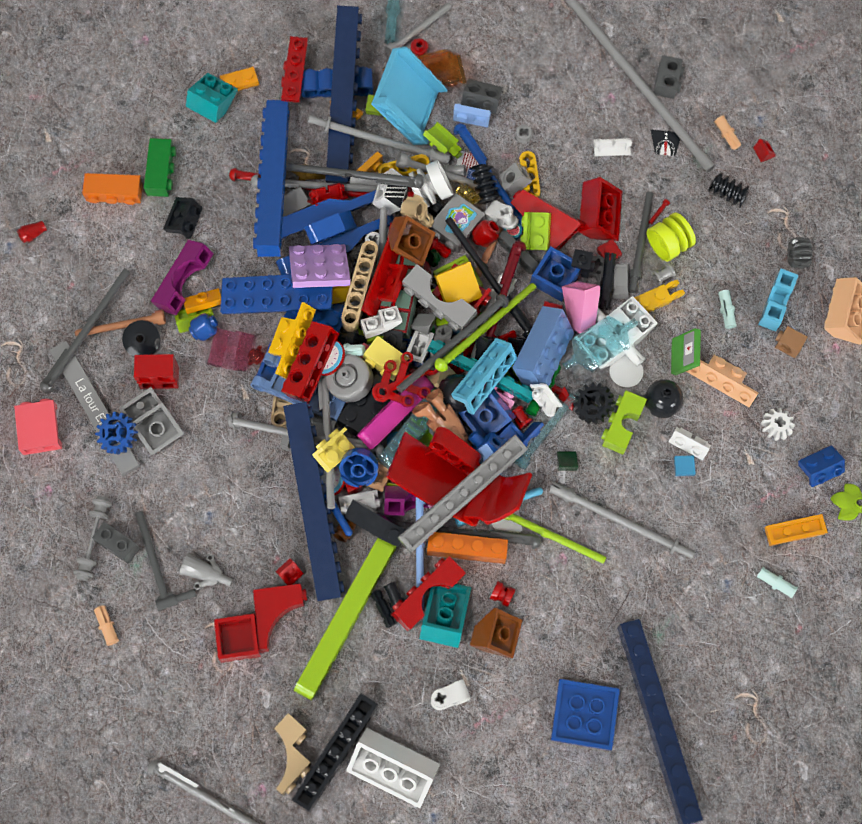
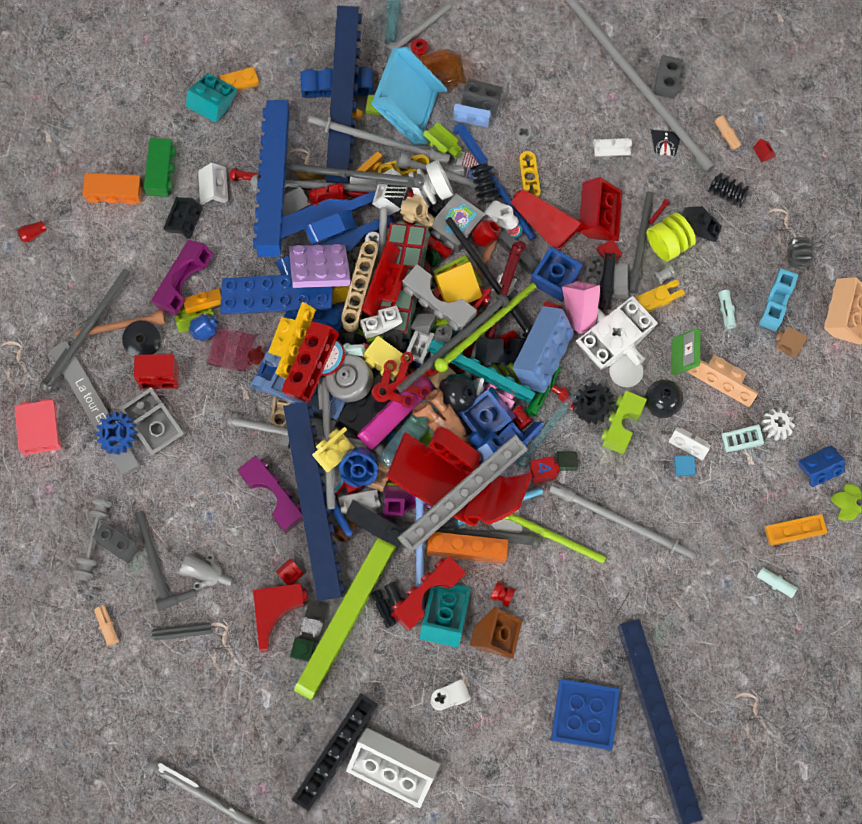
(181, 631): none -> dark grey axle
(213, 183): none -> white panel
(236, 638): red piece -> none
(255, 476): none -> magenta arch
(294, 69): red bracket -> none
(297, 765): tan arch -> none
(302, 649): none -> dark green plate
(313, 621): none -> clear smoke slope
(410, 239): dark orange slope -> none
(467, 193): clear yellow cone -> none
(483, 372): medium azure fence -> none
(515, 178): light grey brick -> none
(536, 230): lime bracket -> none
(543, 469): none -> red brick
(546, 398): white hinge -> none
(583, 261): black bracket -> none
(592, 356): clear light blue plate -> none
(702, 223): none -> black slope
(748, 430): none -> light aqua slope

